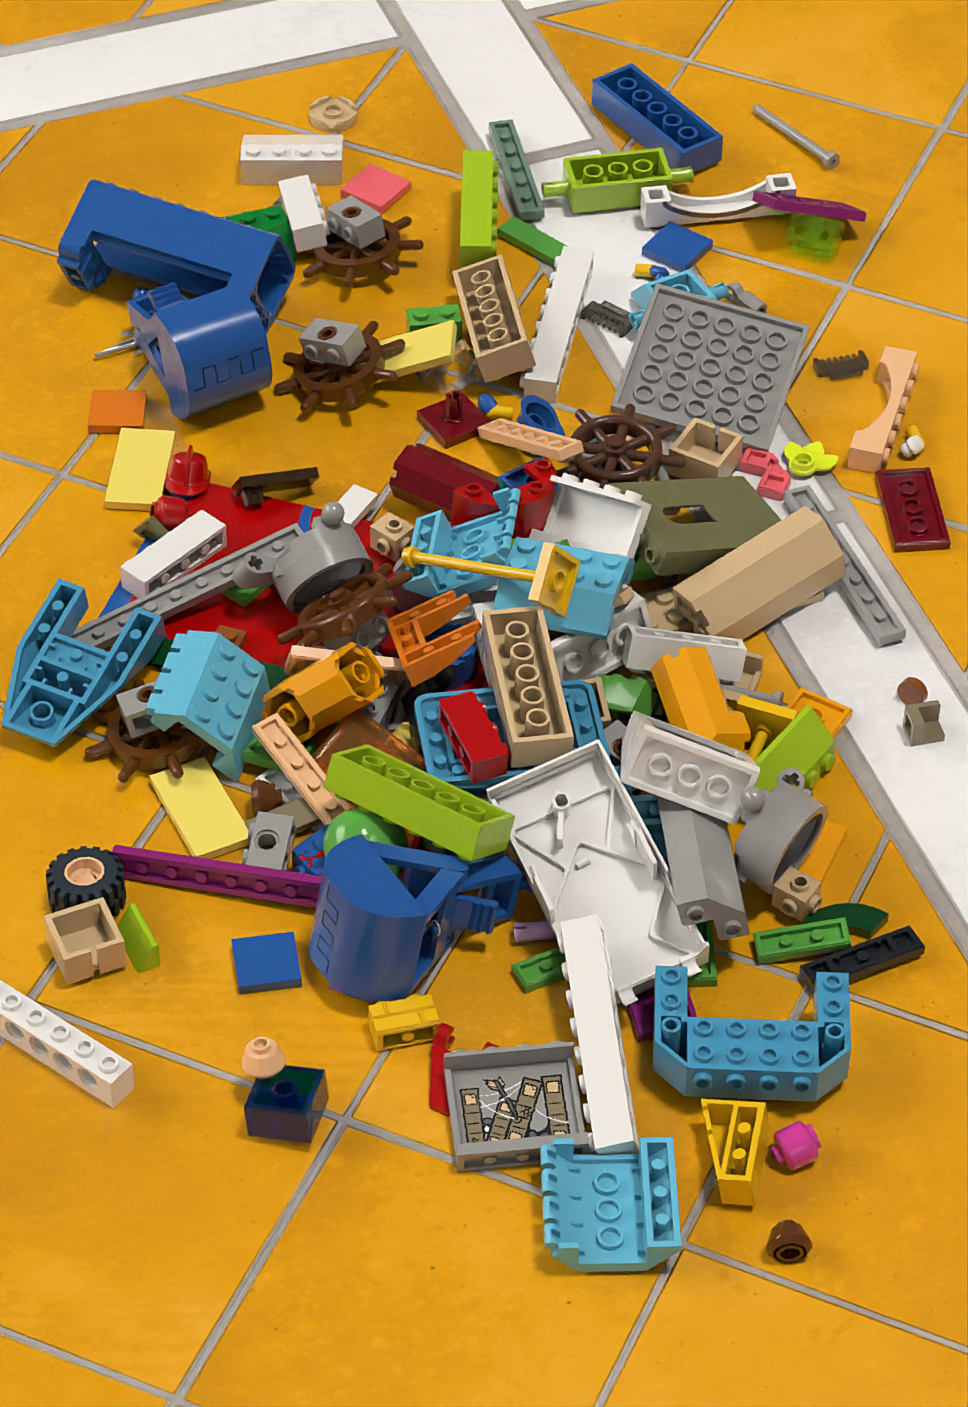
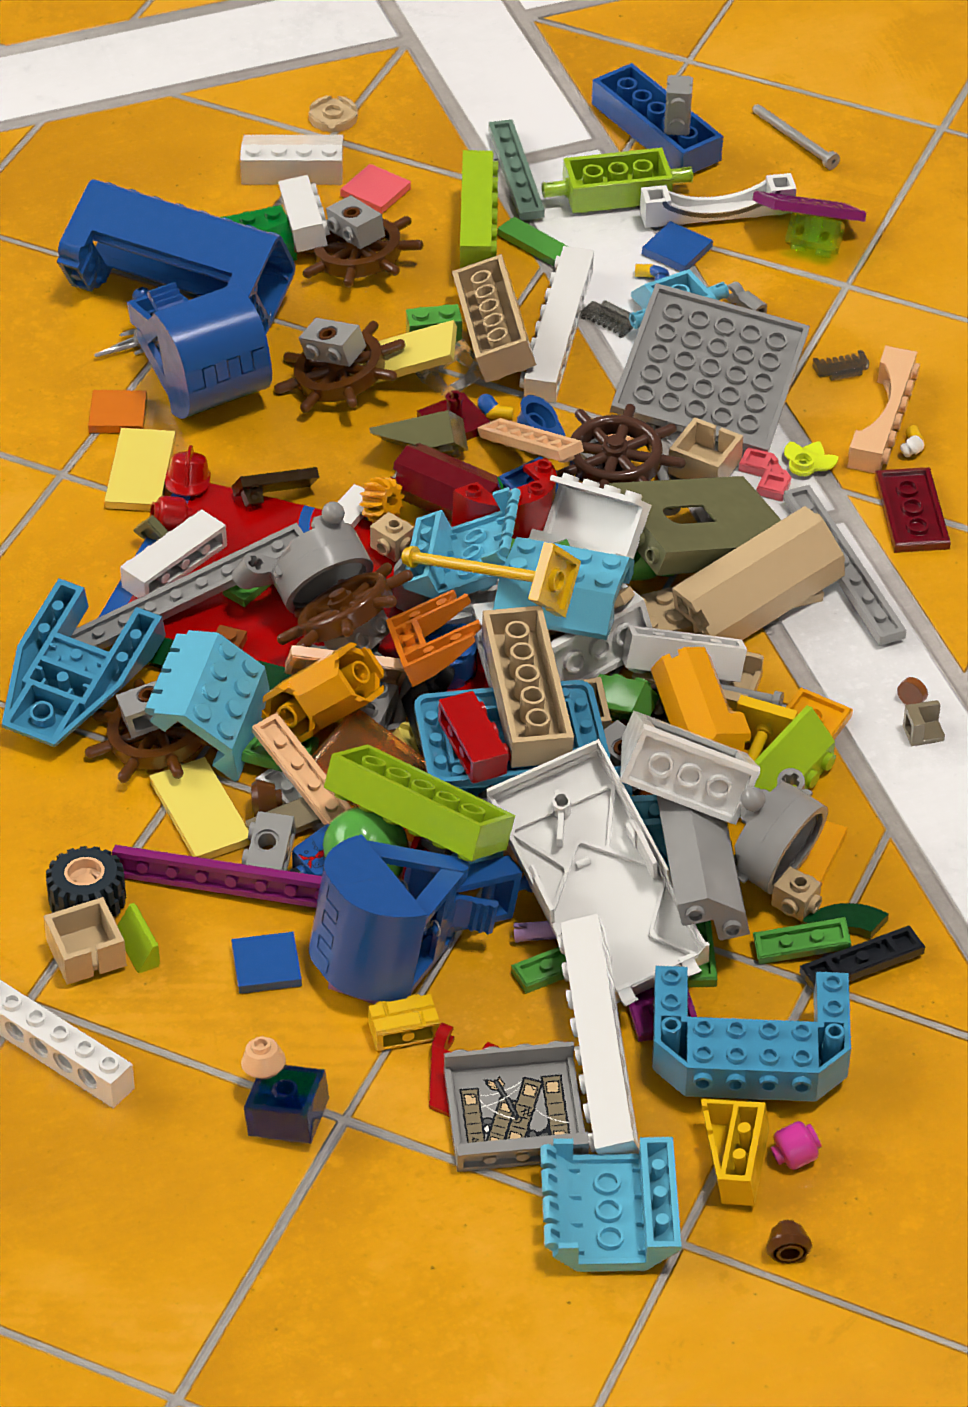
(381, 497): none -> light orange gear
(439, 430): none -> olive slope
(678, 105): none -> light grey brick

